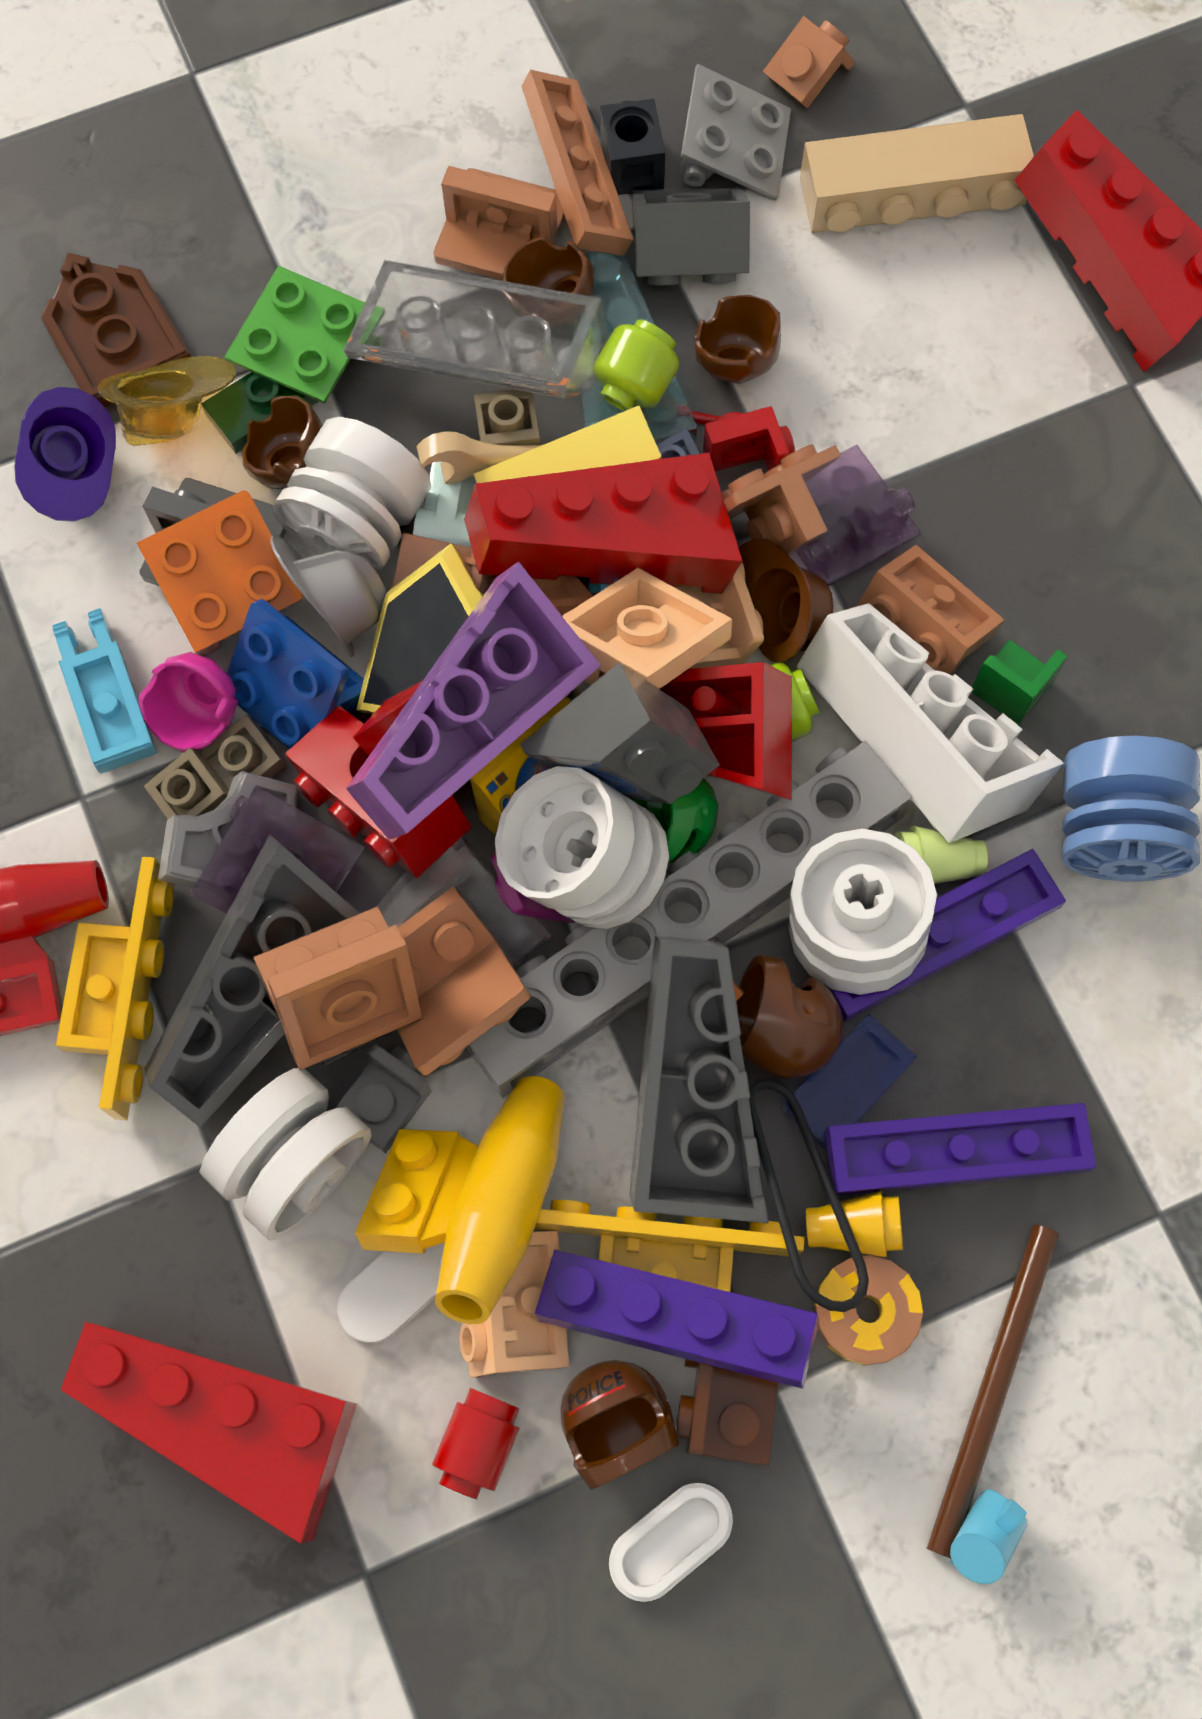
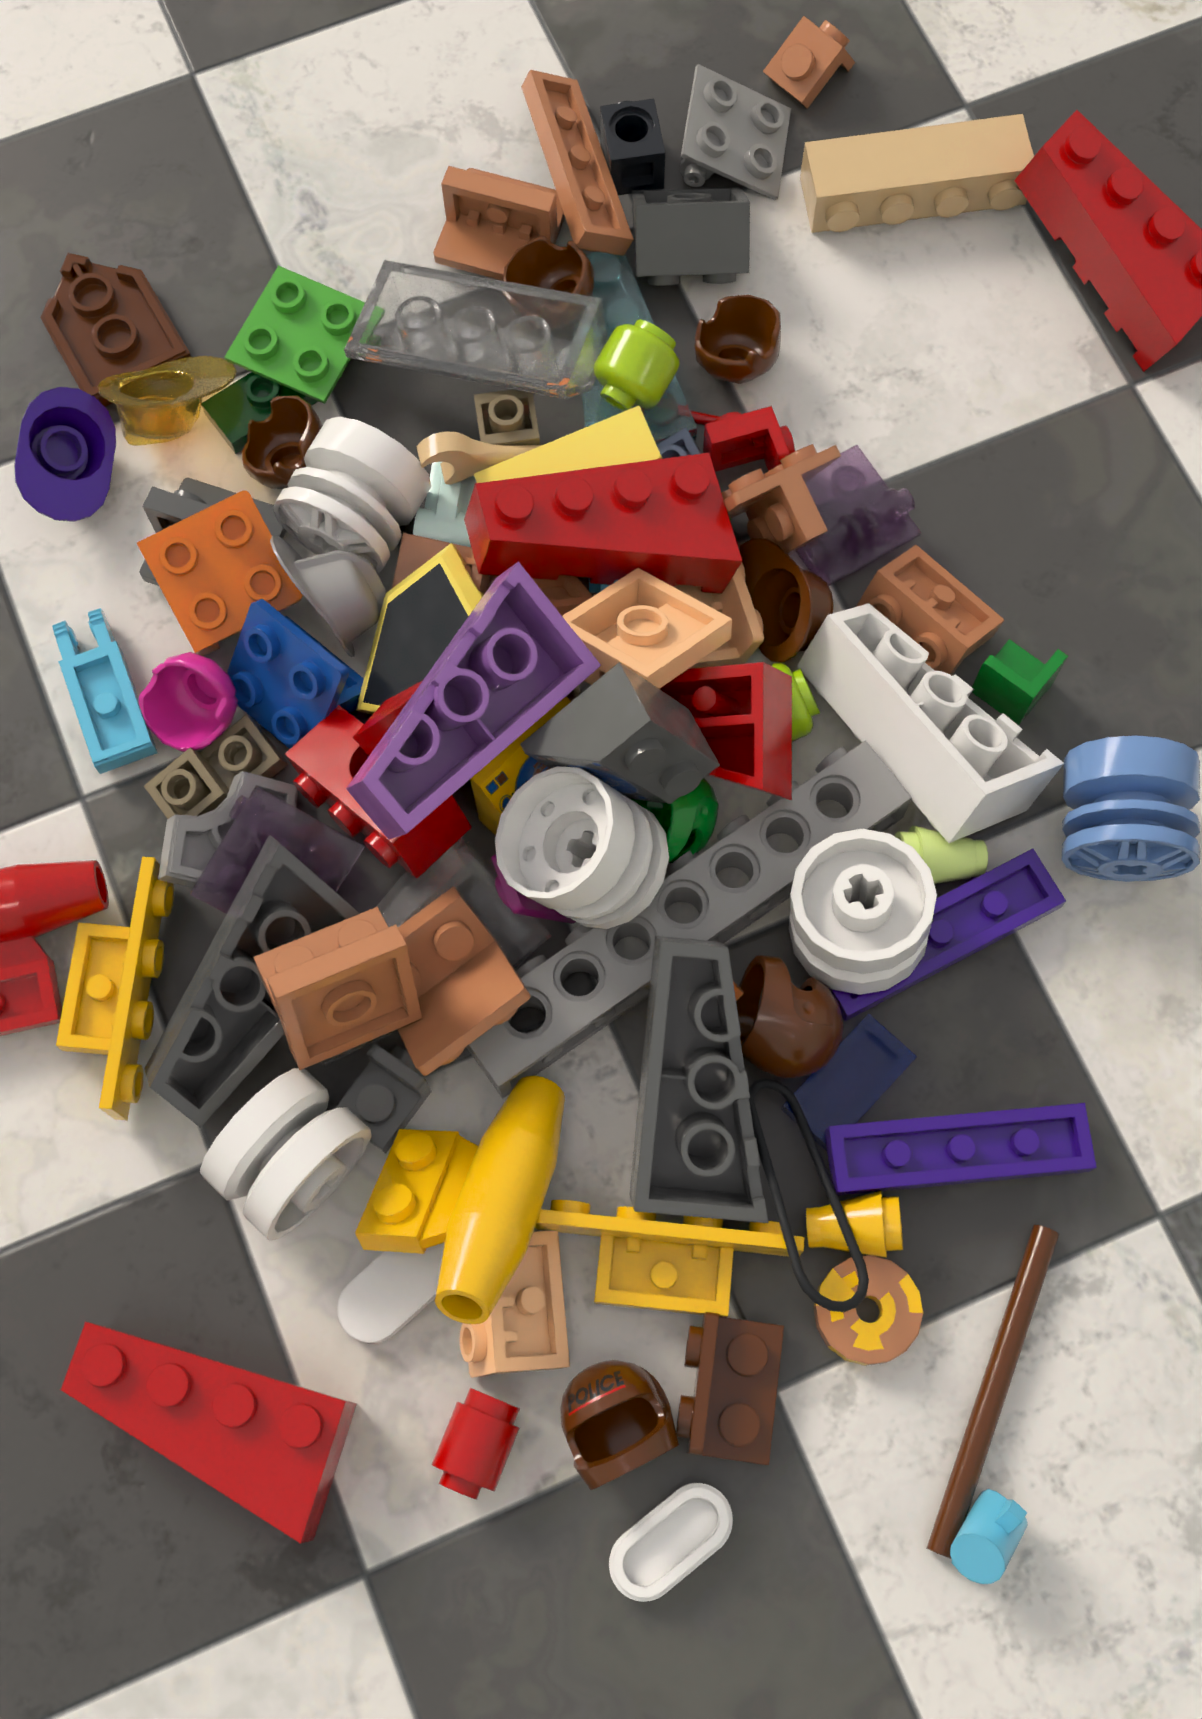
(678, 1318): dark purple plate -> none

